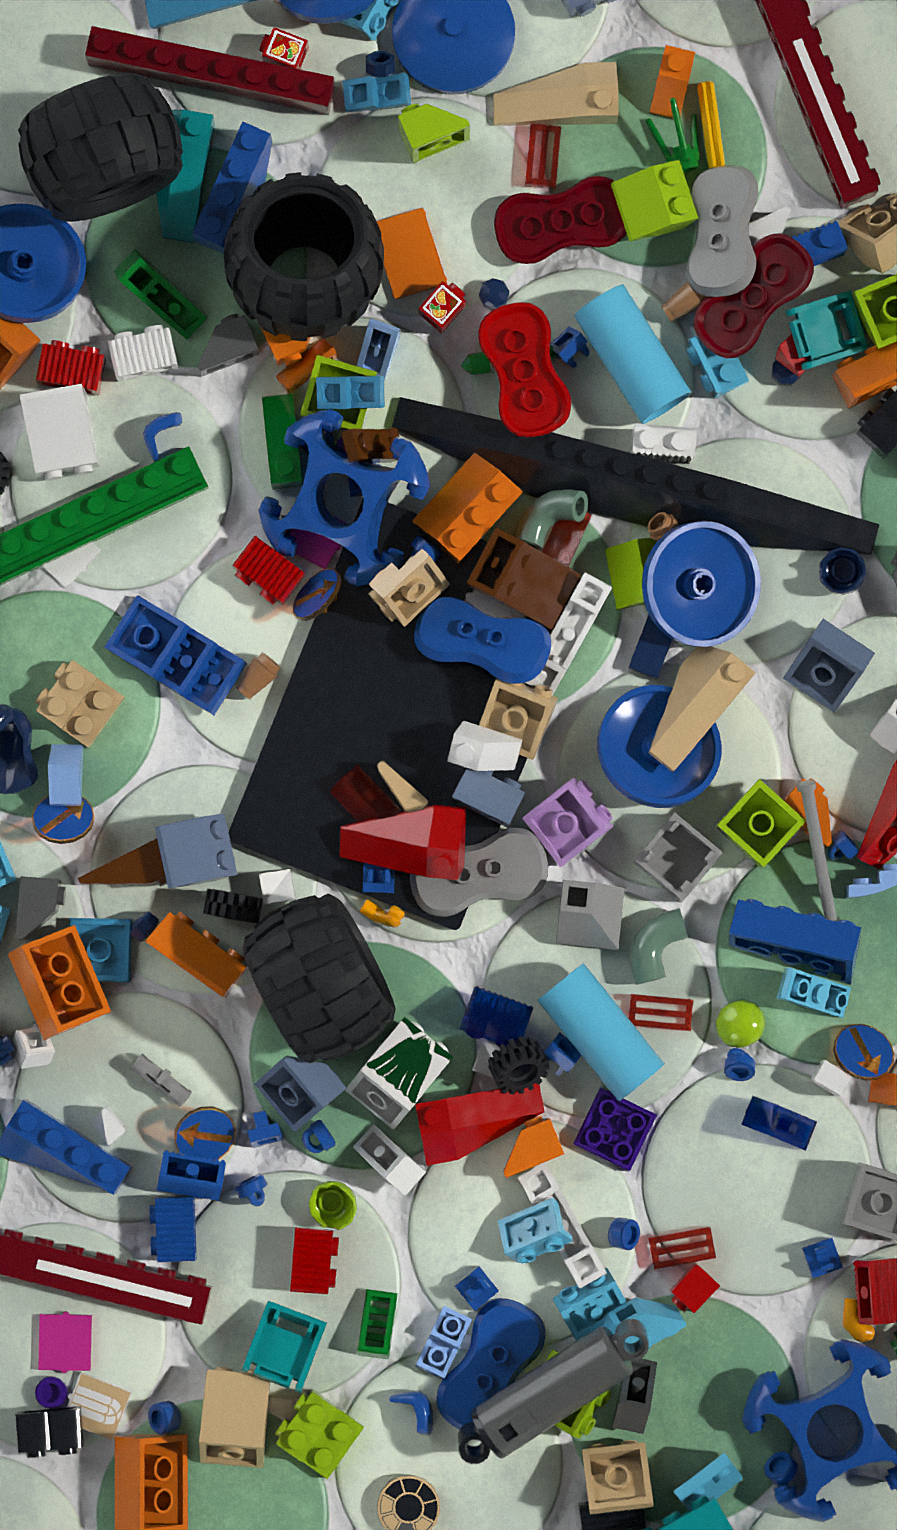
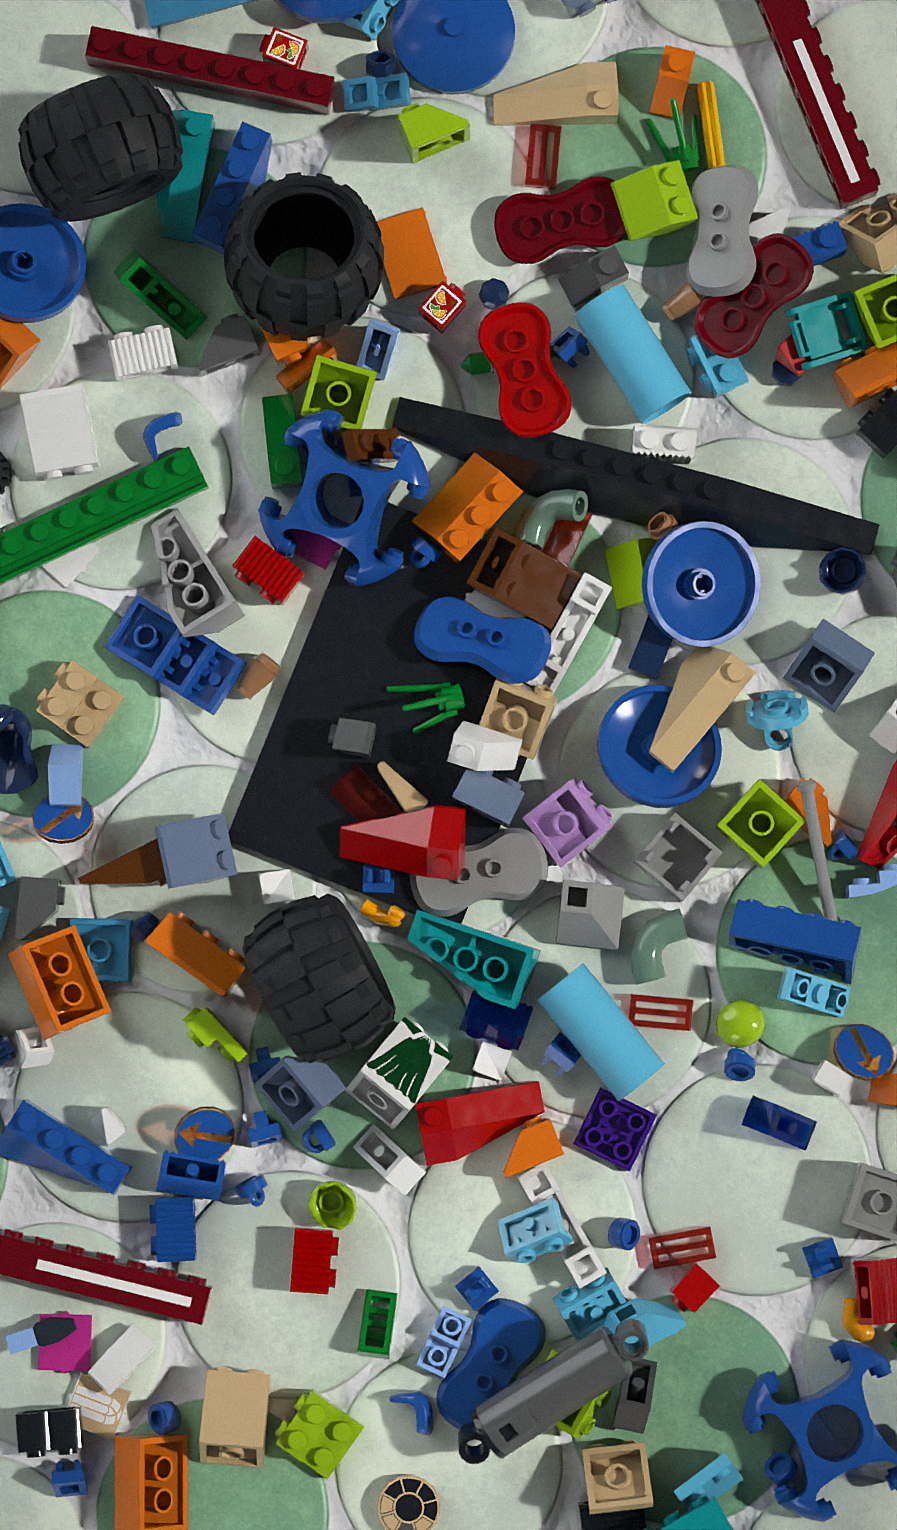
(41, 1334): none -> black piece
(51, 1392): dark purple tile -> none
(65, 366): red brick -> none
(69, 1482): none -> blue tile
(121, 1359): none -> white slope
(161, 1080): light grey pin -> none
(192, 585): none -> light grey wedge
(208, 1030): none -> lime plate
(233, 906): black tyre -> none
(263, 1065): none -> blue tile
(281, 1353): teal container -> none
(317, 594): piece -> none
(350, 392): dark azure slope -> none
(352, 737): none -> dark grey slope
(407, 590): tan plate -> none
(448, 699): none -> green plant
(484, 961): none -> teal wedge
(518, 1065): black tyre -> none
(594, 276): none -> dark grey slope
(777, 712): none -> medium azure tile

